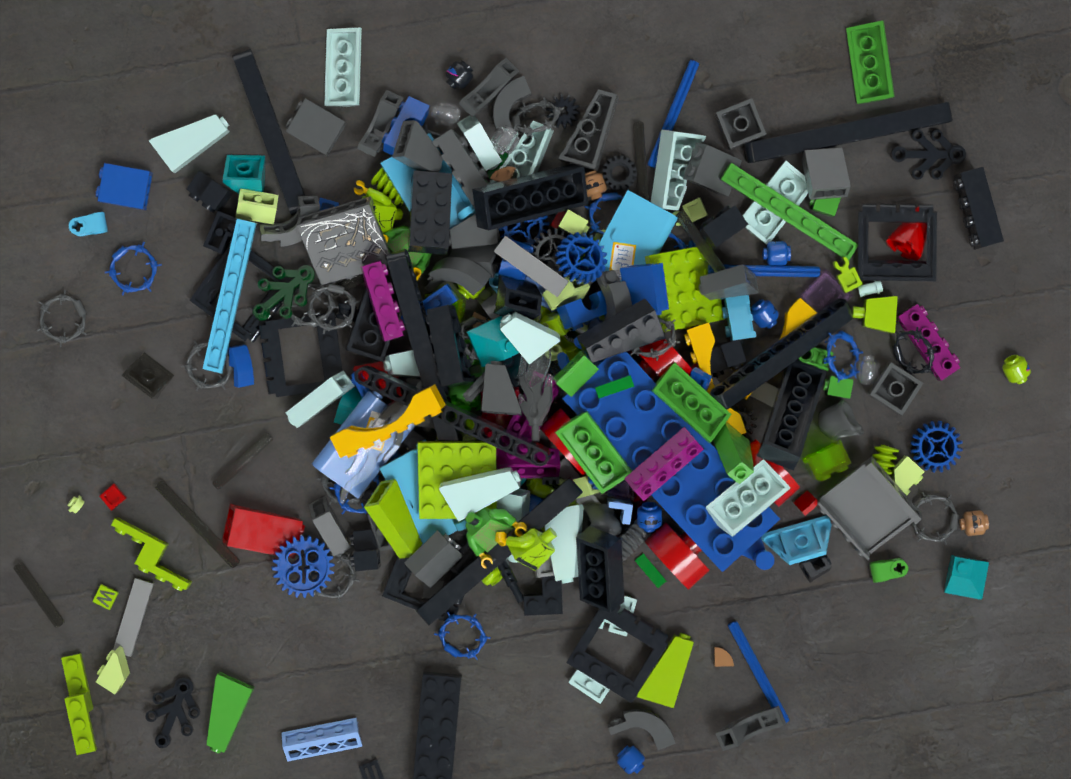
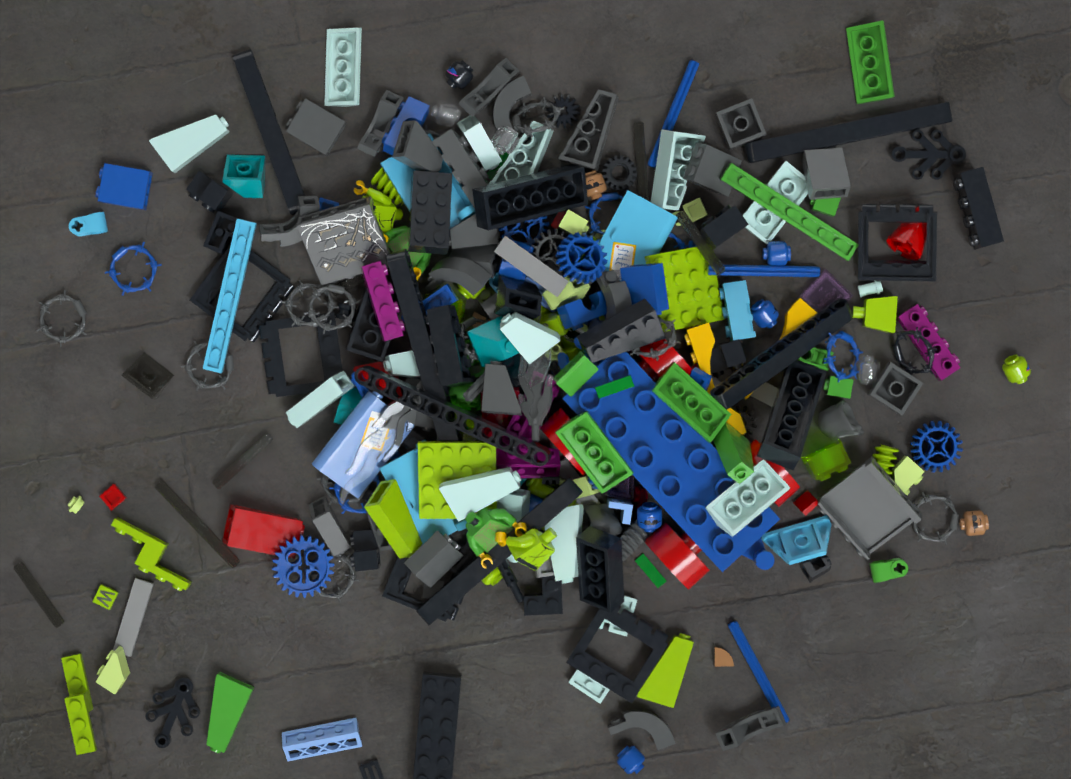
(241, 362): blue slope -> none
(257, 206): yellowish green brick -> none
(286, 291): dark green plant -> none
(353, 438): yellow arch -> none
(453, 651): blue piece -> none
(503, 174): medium nougat tile -> none
(663, 464): magenta brick -> none
(729, 283): dark grey slope -> none
(848, 277): lime plate -> none
(966, 577): teal slope -> none

